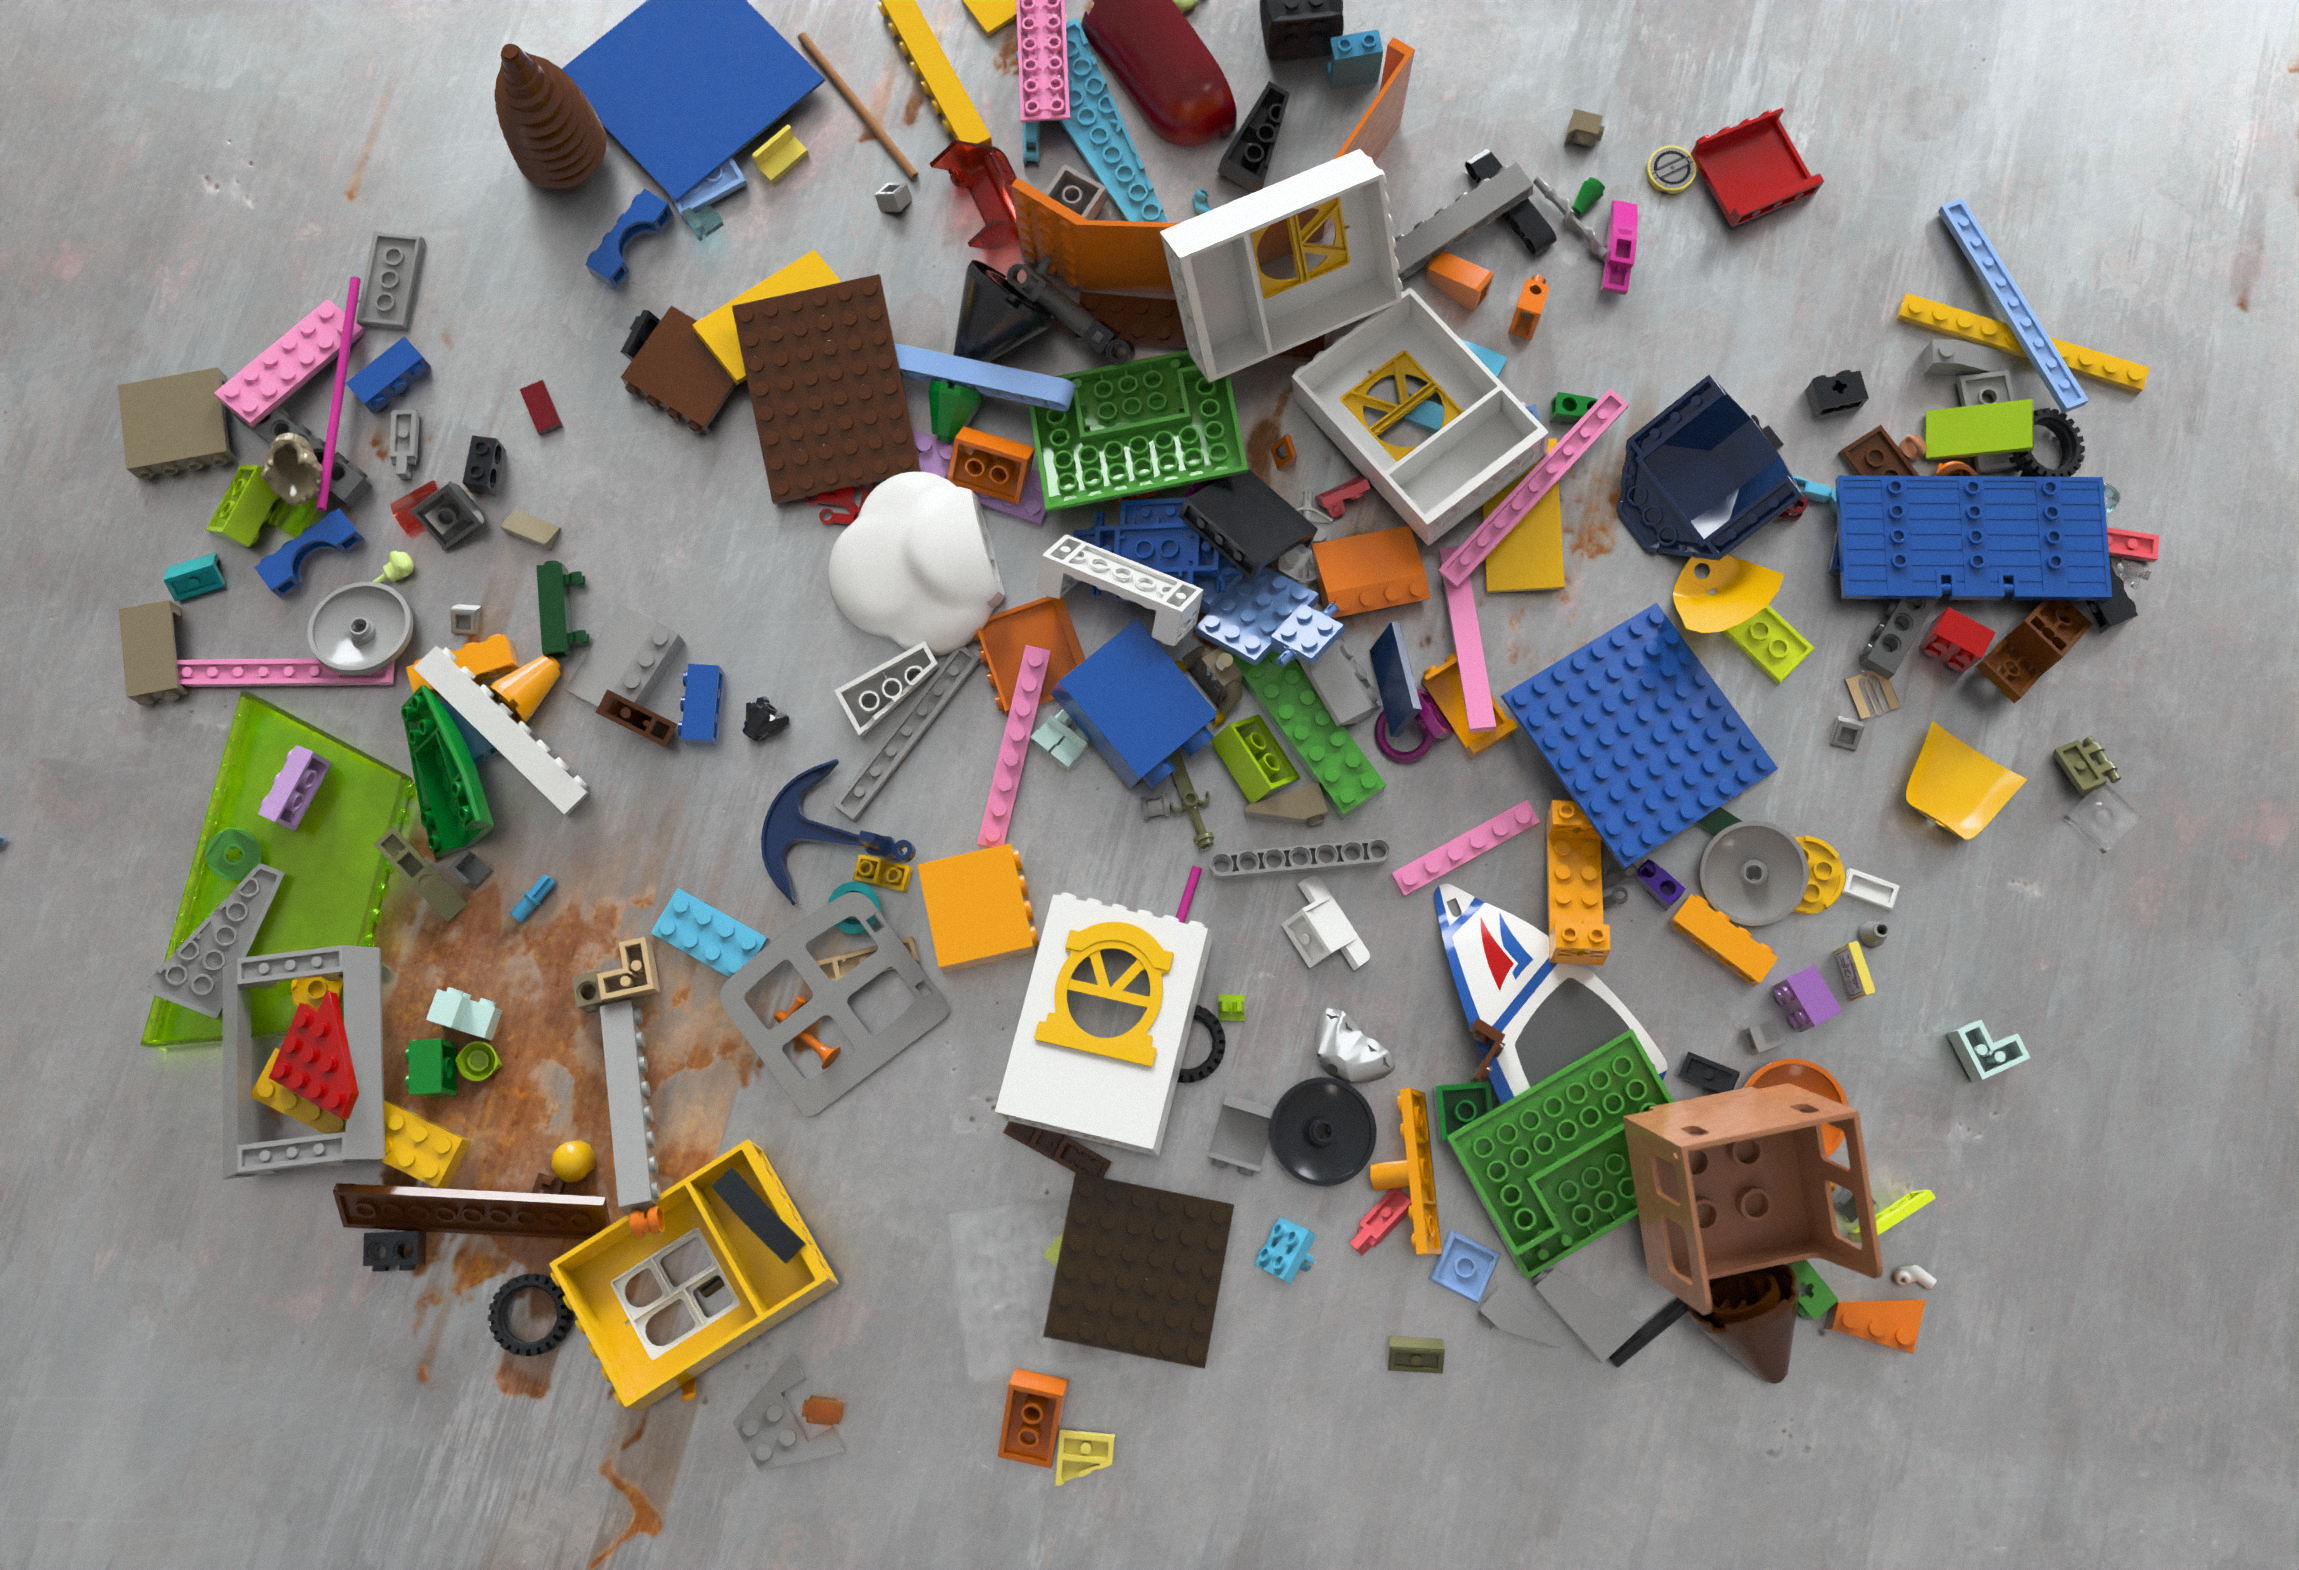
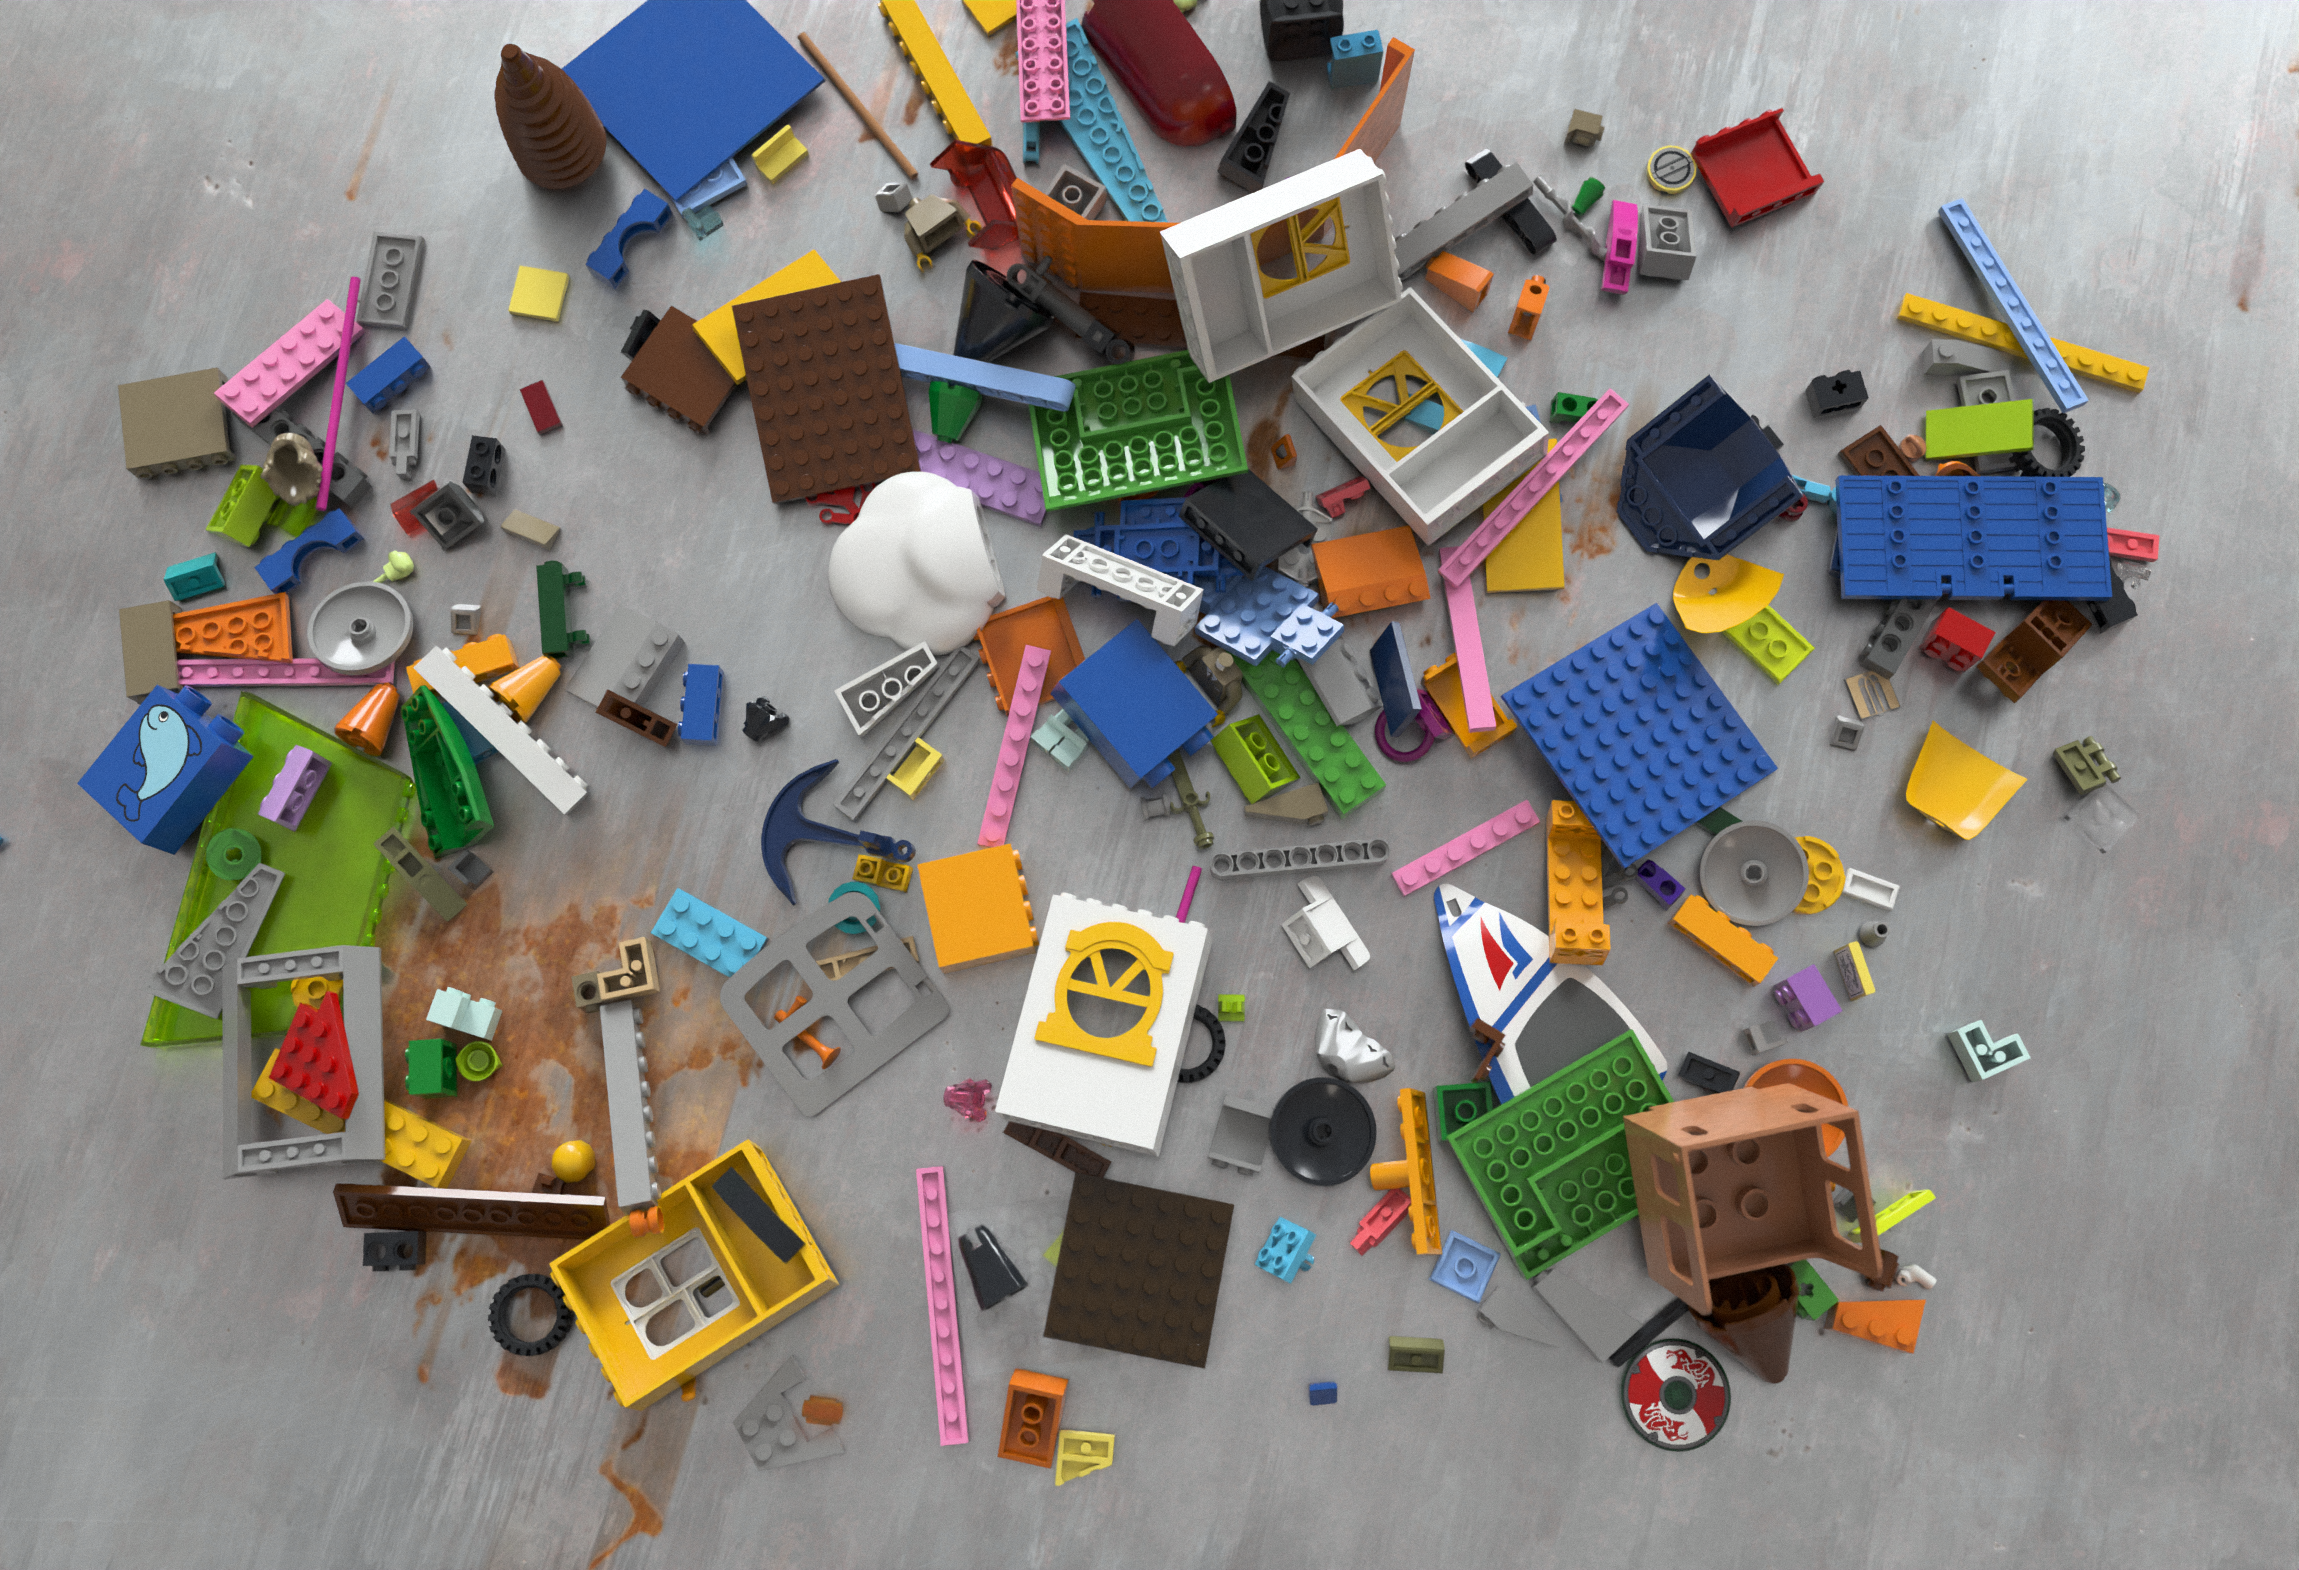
(167, 767): none -> blue brick
(239, 629): none -> orange wing
(370, 719): none -> orange cone
(532, 898): dark azure axle -> none
(539, 293): none -> light yellow tile
(916, 769): none -> light yellow panel
(932, 223): none -> dark tan torso
(942, 1306): none -> bright pink plate
(968, 1098): none -> clear pink rock
(990, 464): orange slope -> none
(990, 1269): none -> black piece
(1200, 202): medium azure arm -> none
(1322, 1393): none -> blue slope
(1666, 242): none -> light grey slope
(1675, 1394): none -> dish
(1890, 1269): none -> reddish brown brick

